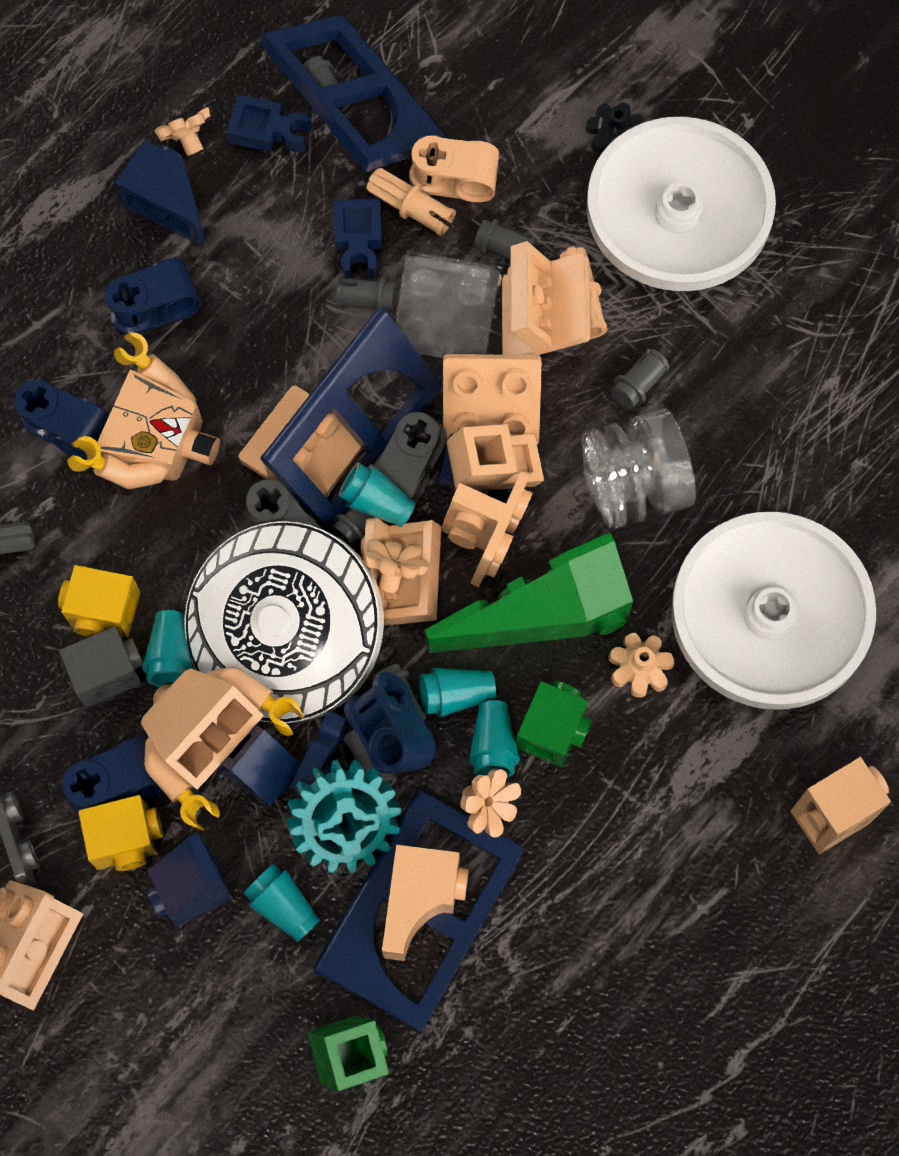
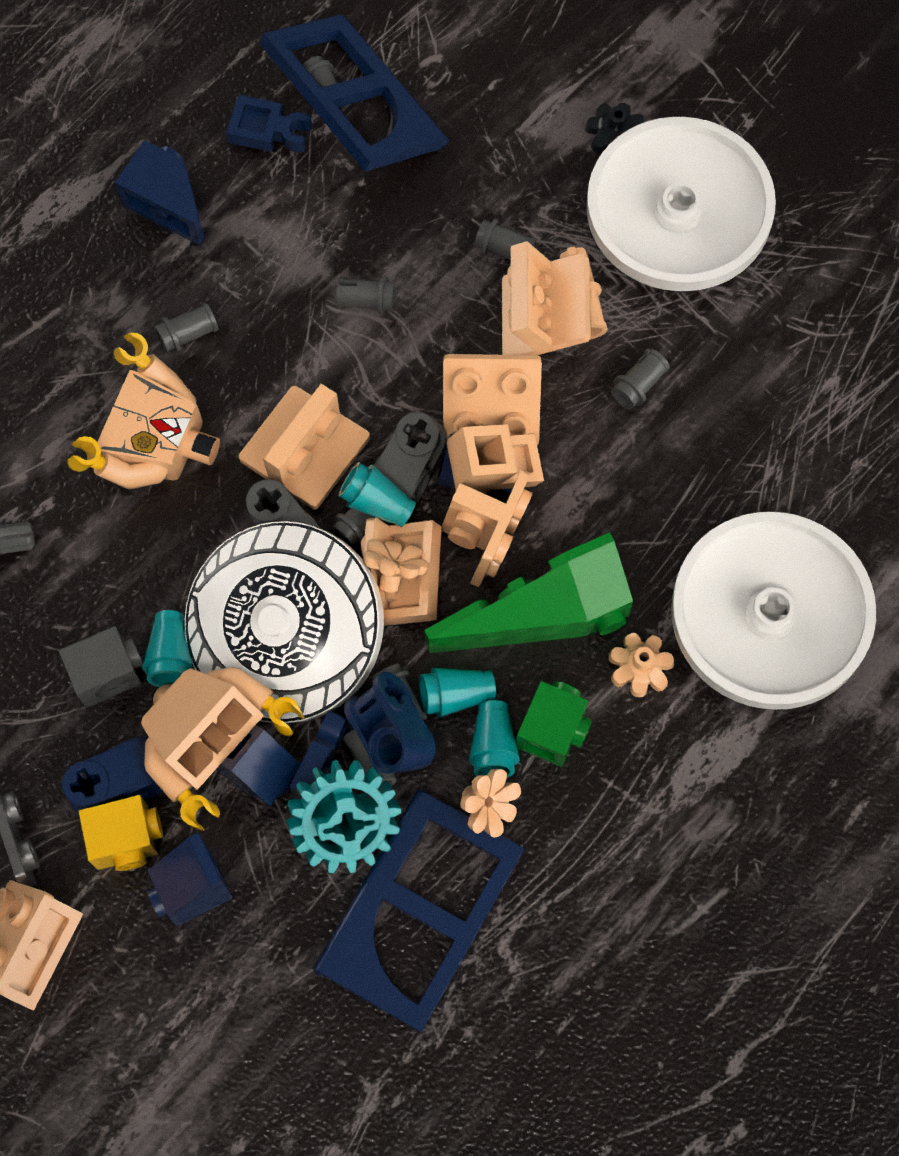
(62, 420): dark blue piece -> none
(98, 601): yellow brick -> none
(154, 295): dark blue piece -> none
(185, 131): light nougat plant -> none
(186, 327): none -> dark grey pin
(281, 902): teal cone -> none
(349, 1052): green brick -> none
(358, 231): dark blue plate -> none
(374, 348): dark blue window -> none
(410, 200): light nougat axle -> none
(421, 887): light nougat arch -> none
(447, 304): clear bracket -> none
(457, 169): light nougat piece -> none
(648, 466): clear wheel -> none
(841, 804): light nougat brick -> none

